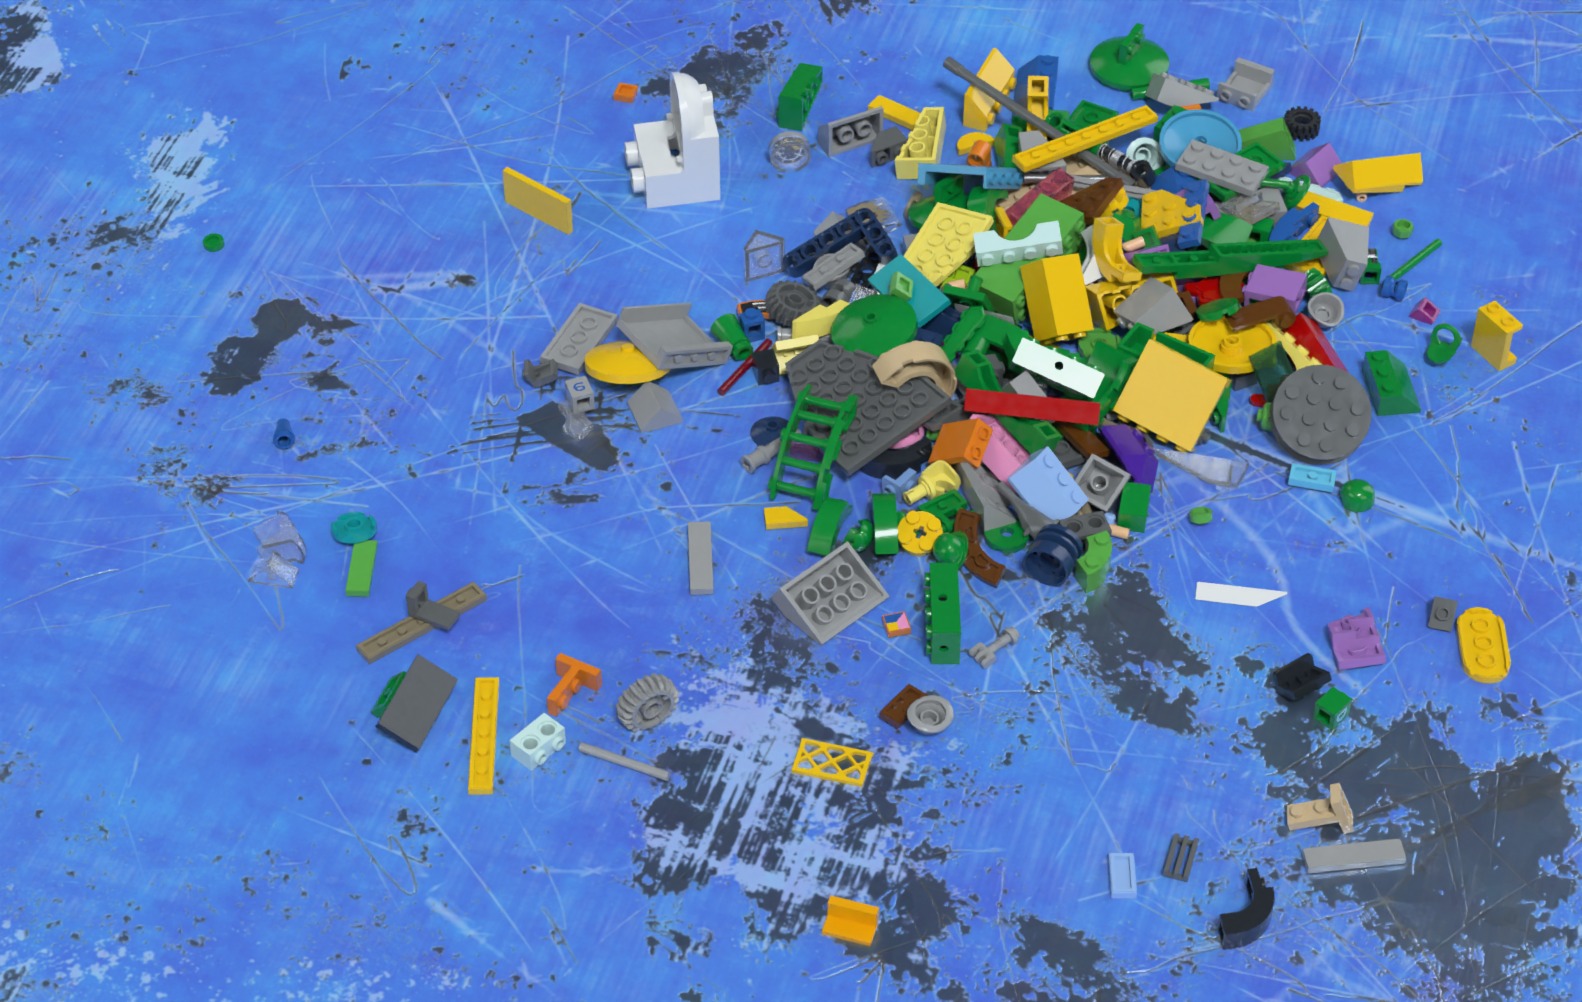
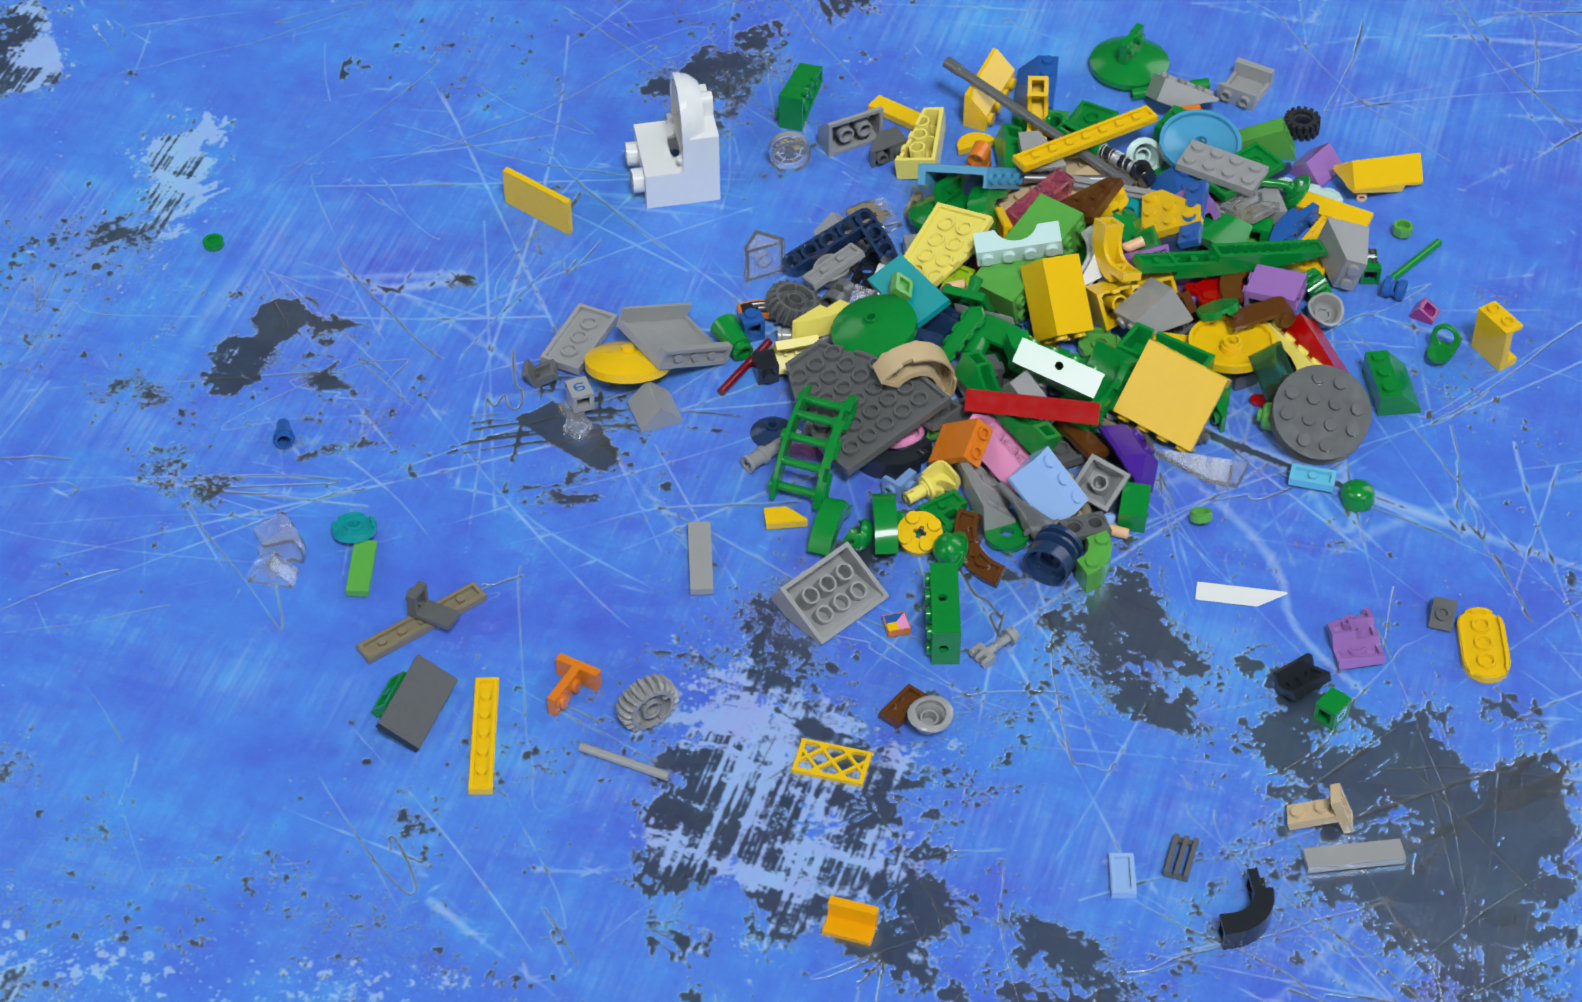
(537, 741): light aqua brick -> none
(625, 92): orange tile -> none

